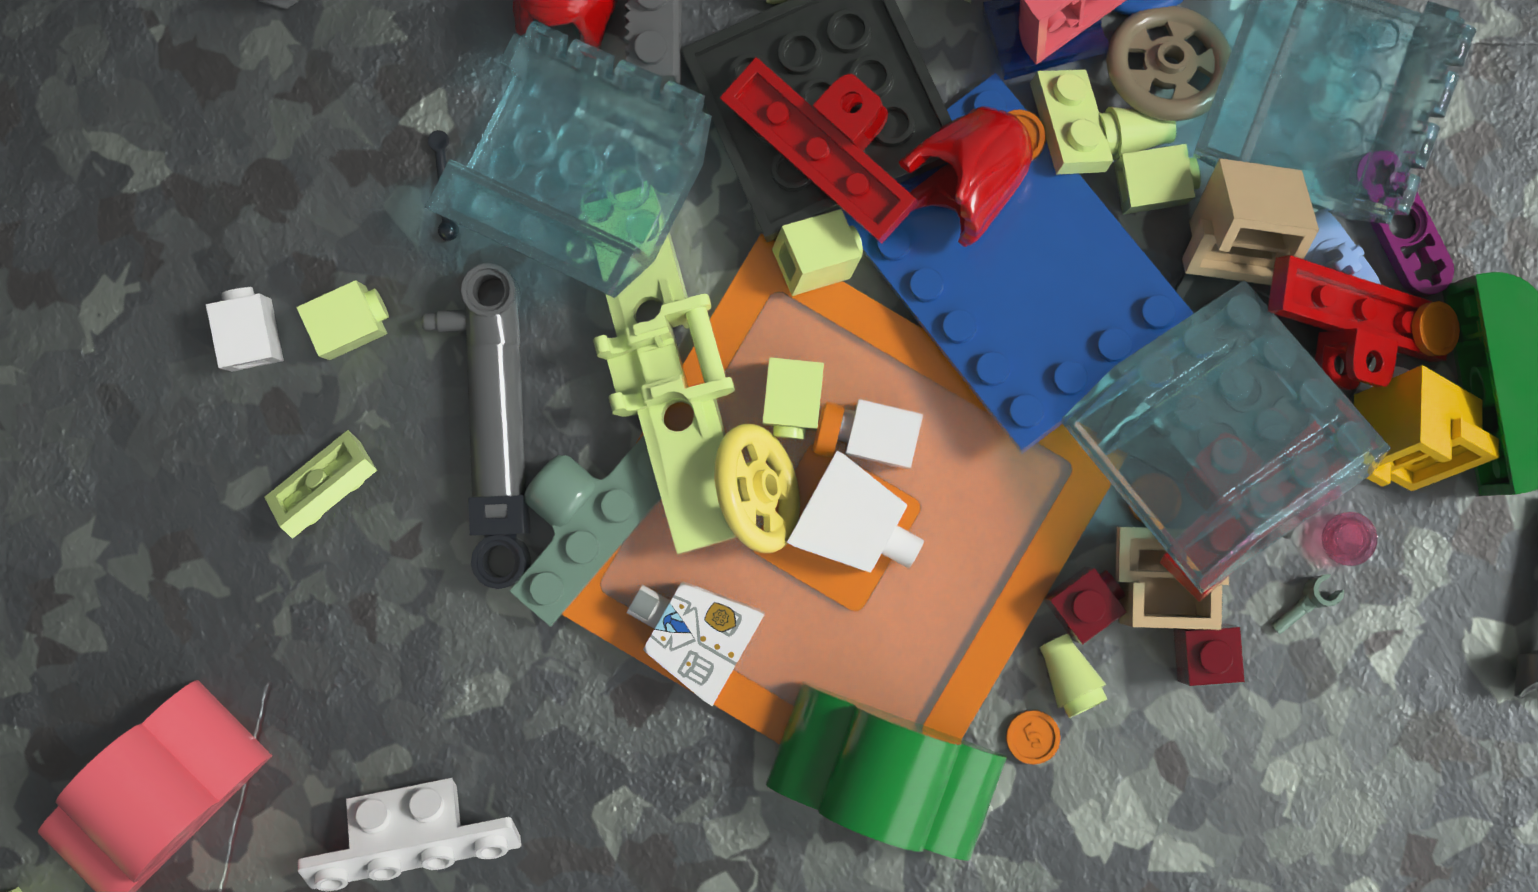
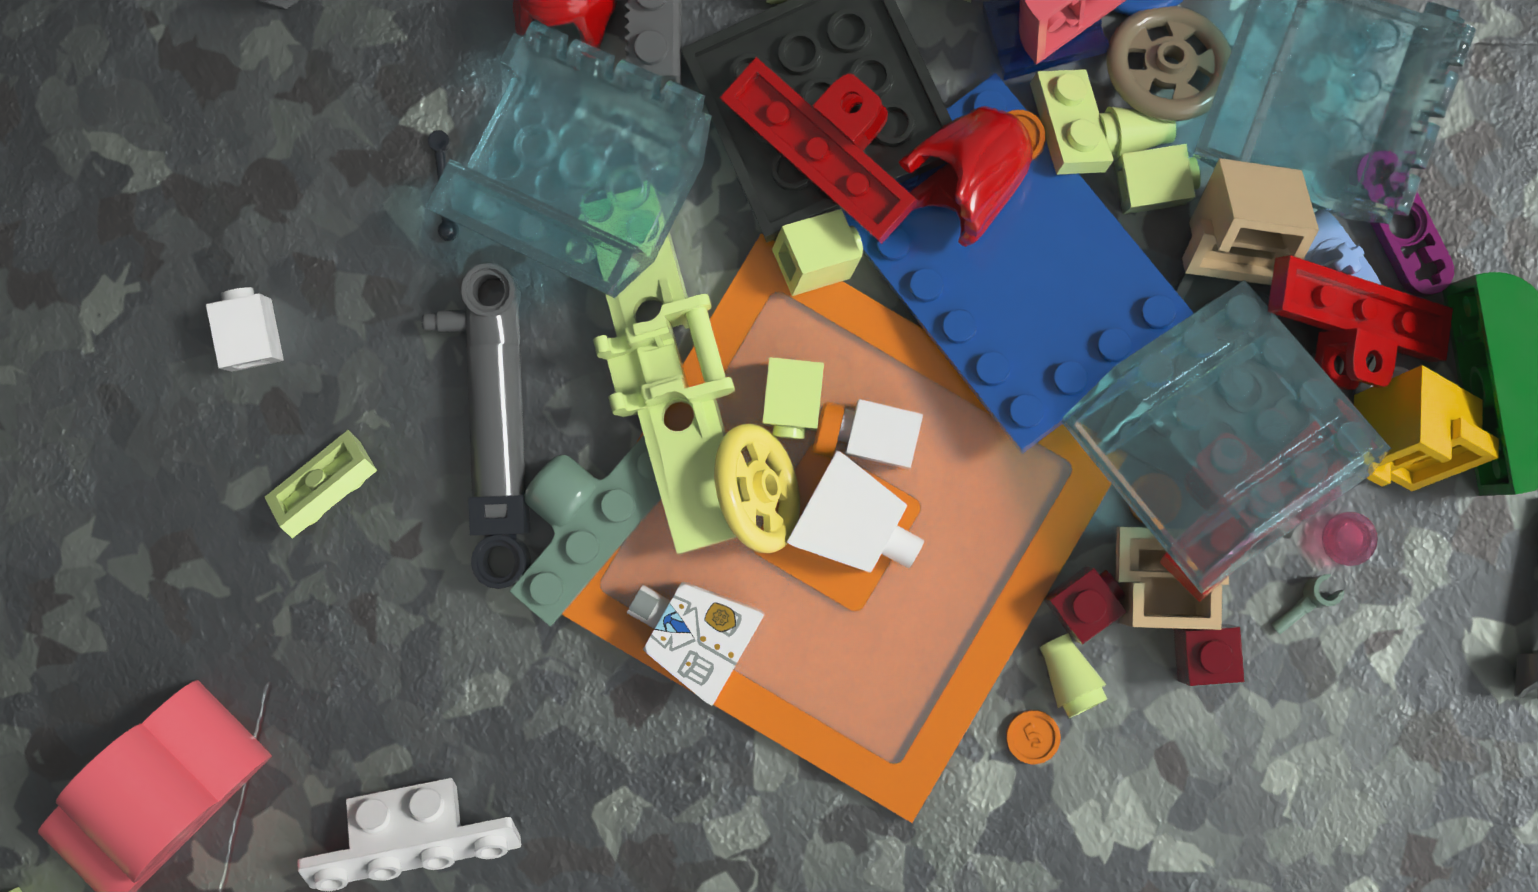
(344, 319): yellowish green brick -> none
(885, 774): green brick -> none
(1435, 328): orange piece -> none

